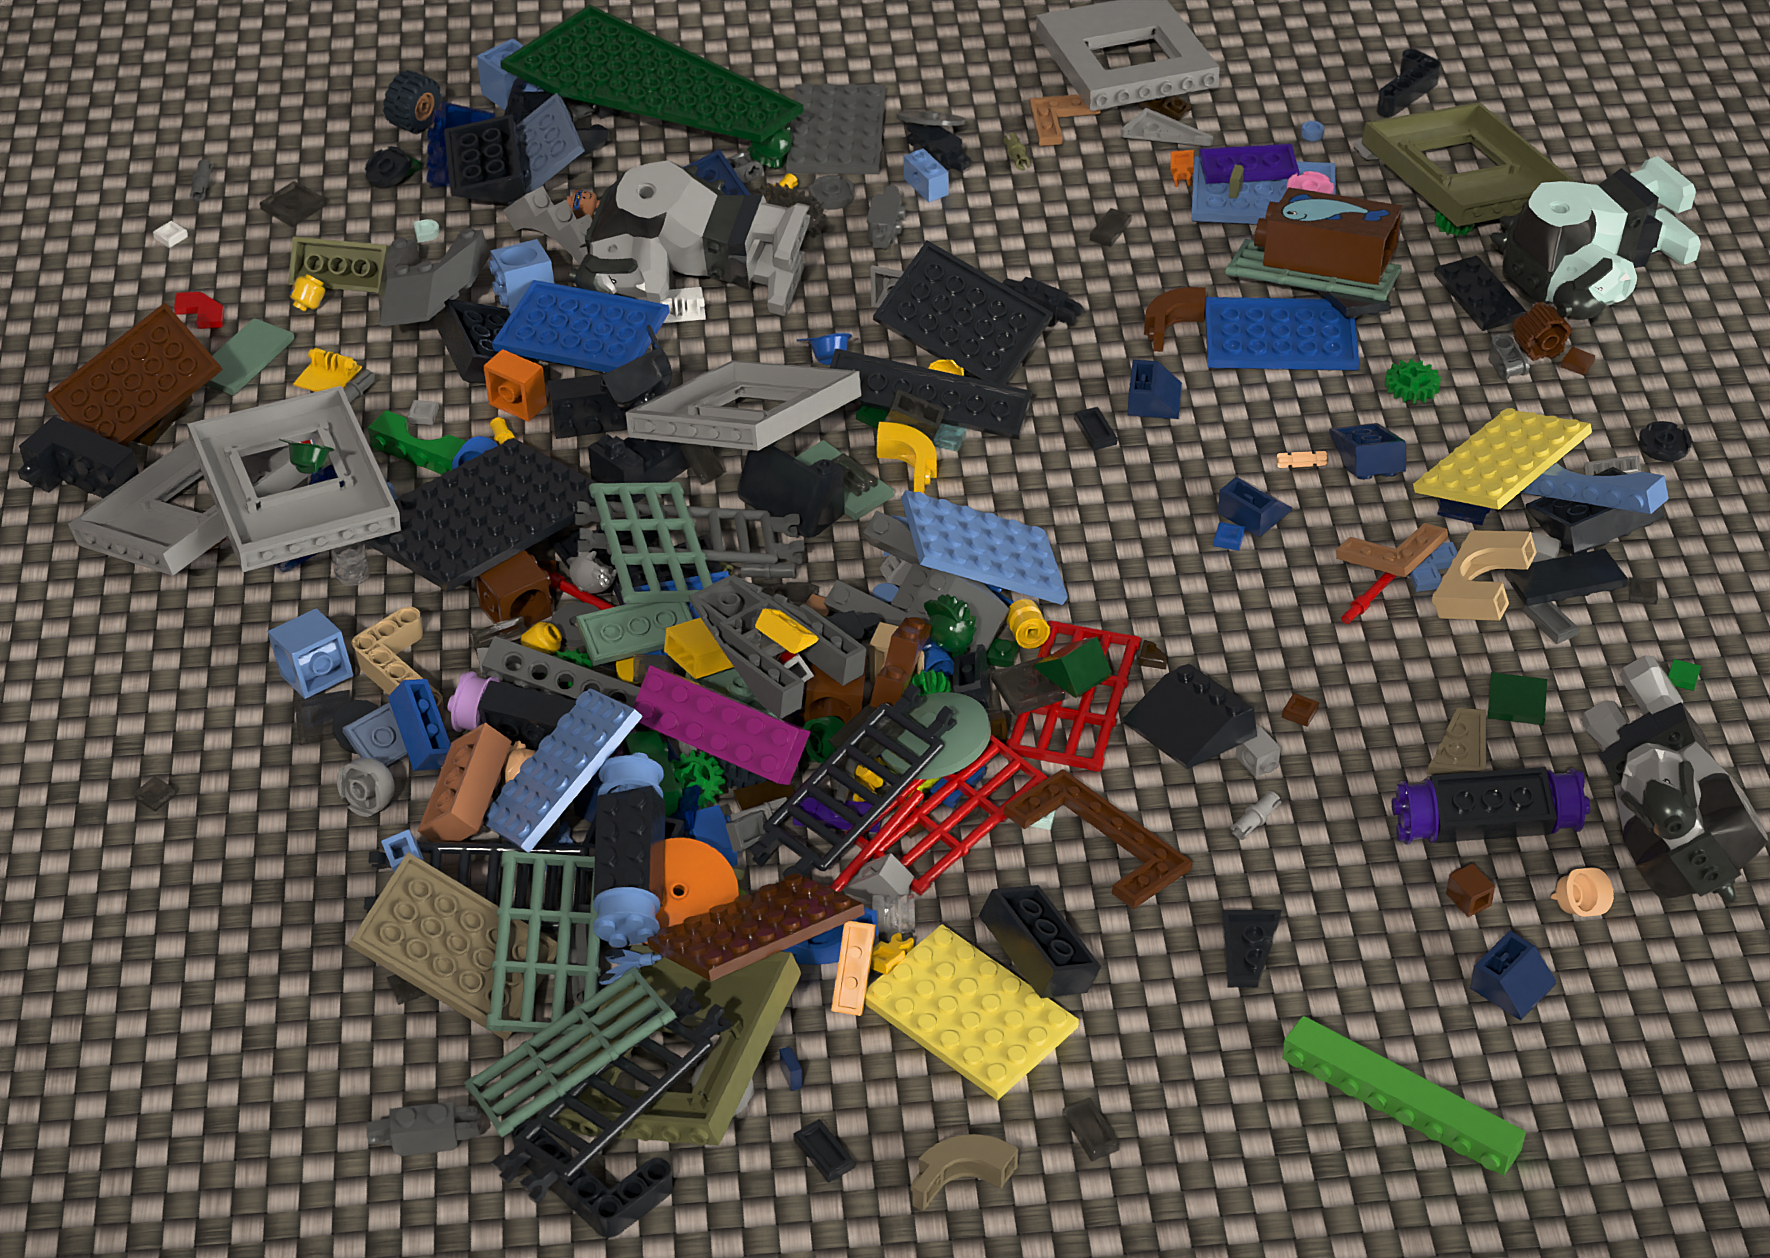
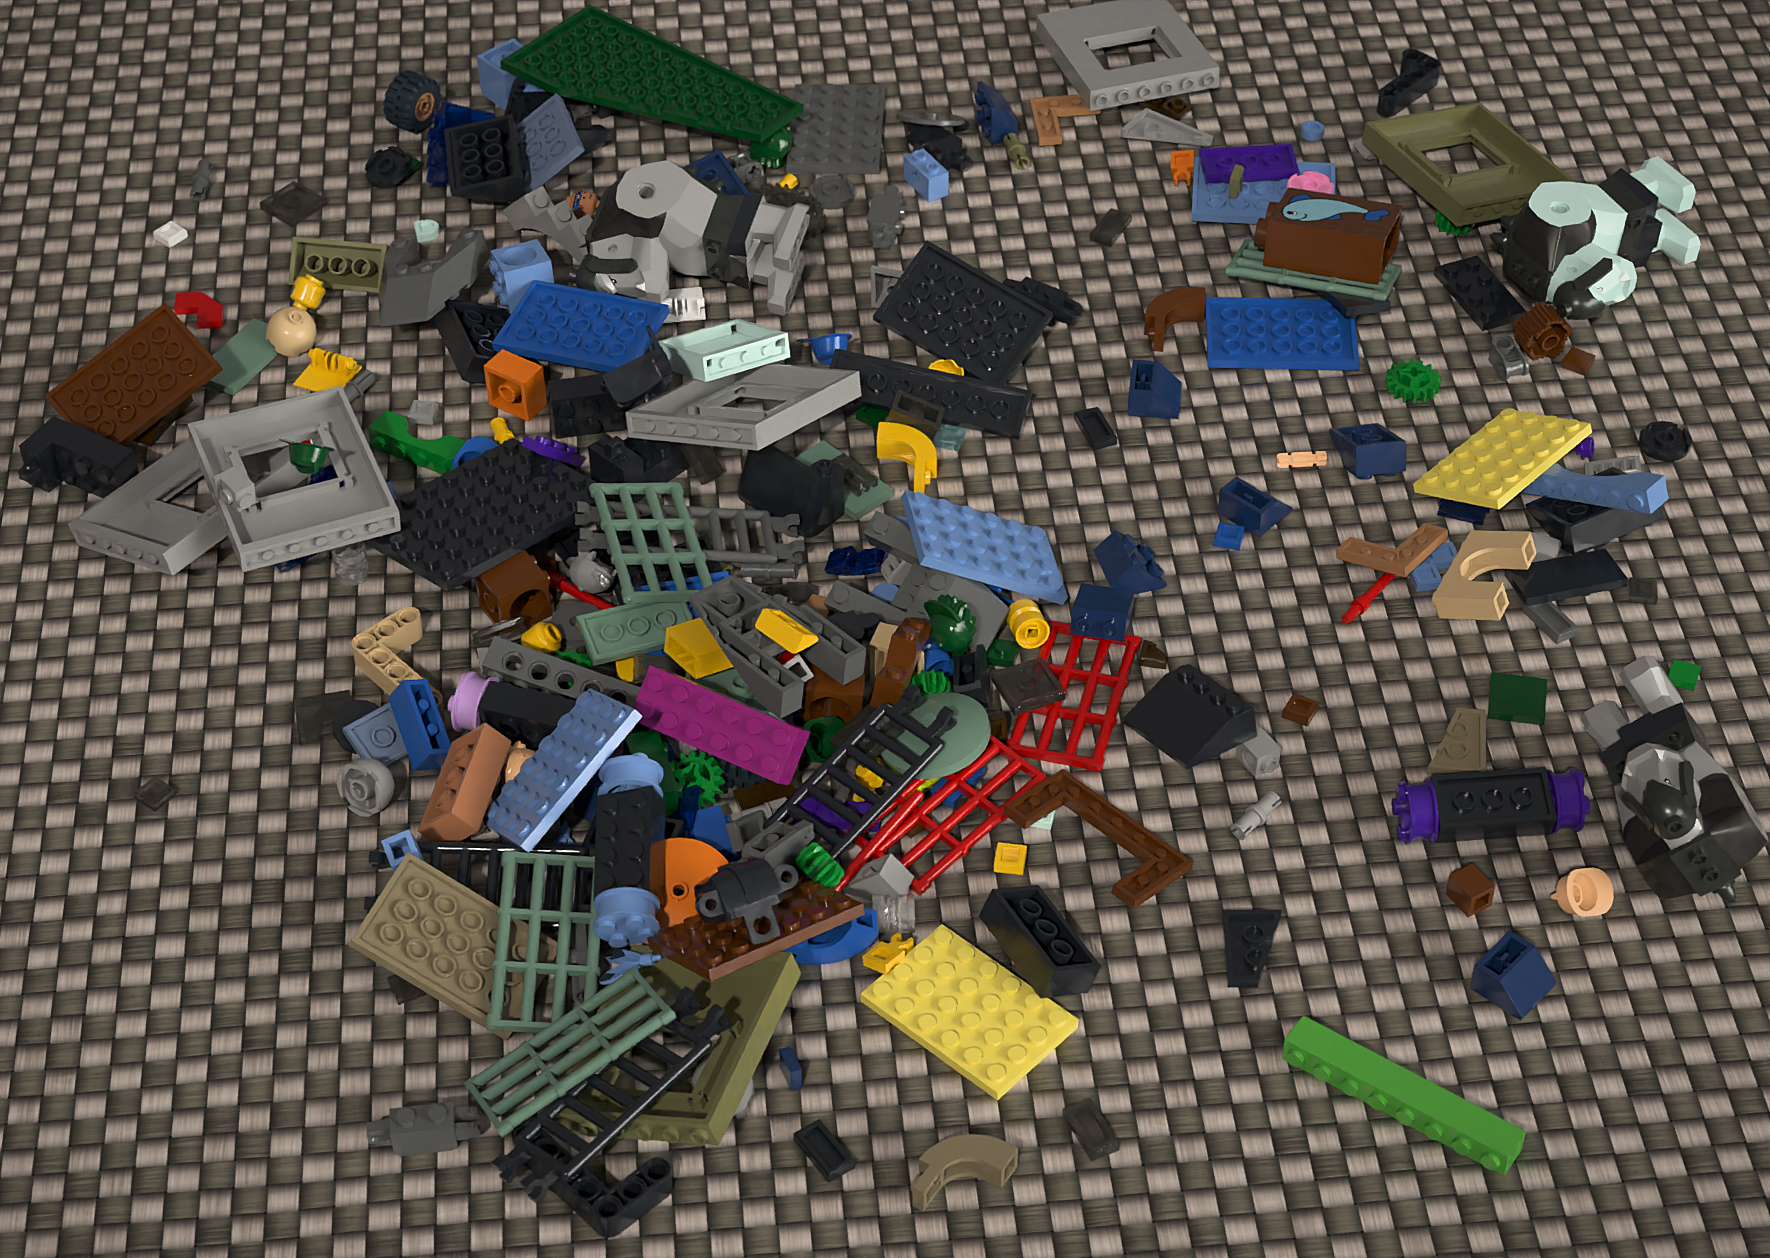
(234, 488): none -> light grey brick
(291, 331): none -> tan cylinder
(310, 653): medium blue brick -> none
(553, 449): none -> dark purple plate
(725, 349): none -> light aqua window
(744, 891): none -> black piece
(779, 843): none -> dark grey hinge
(819, 865): none -> green gear
(850, 563): none -> clear blue slope
(853, 968): light orange tile -> none
(993, 114): none -> dark blue slope
(1010, 858): none -> yellow plate
(1076, 666): dark green slope -> none
(1102, 612): none -> dark blue piece
(1129, 564): none -> dark blue slope
(1585, 448): none -> dark purple plate

